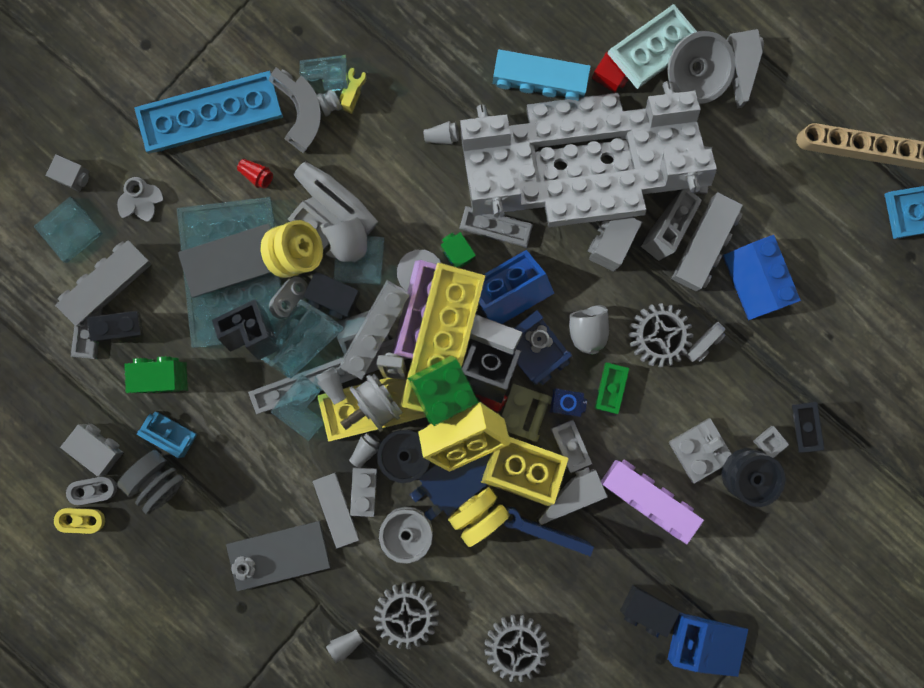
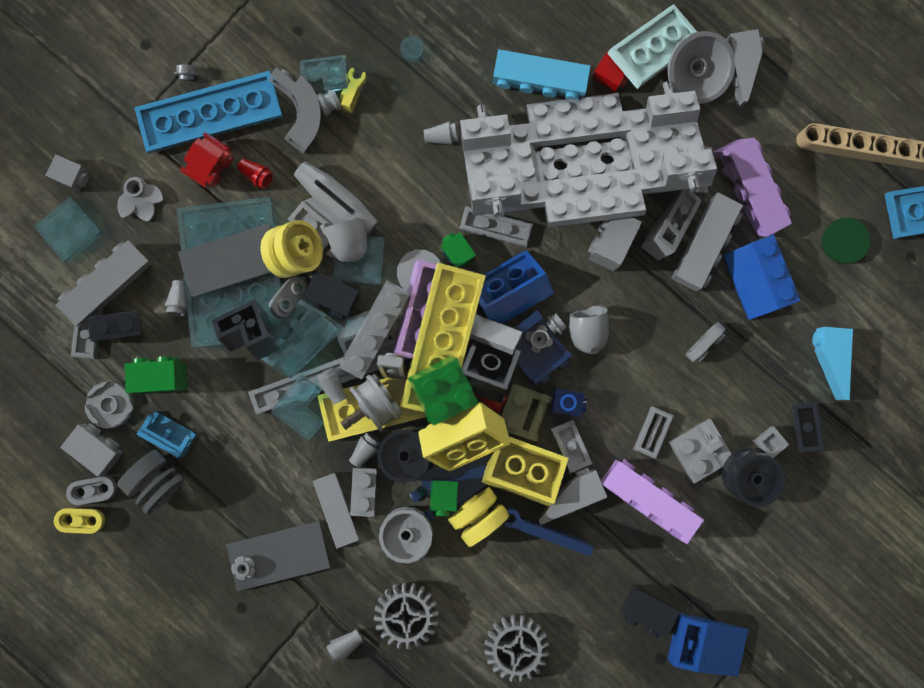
(109, 405): none -> light grey tile
(176, 302): none -> light grey cone
(186, 72): none -> light grey plate
(206, 161): none -> red brick
(411, 49): none -> clear light blue tile
(443, 497): none -> green brick
(555, 324): none -> light grey plate
(611, 388): green plate -> none
(669, 417): none -> light grey tile
(679, 329): light grey gear -> none
(754, 185): none -> lavender wedge
(834, 353): none -> medium azure slope
(846, 240): none -> dark green tile

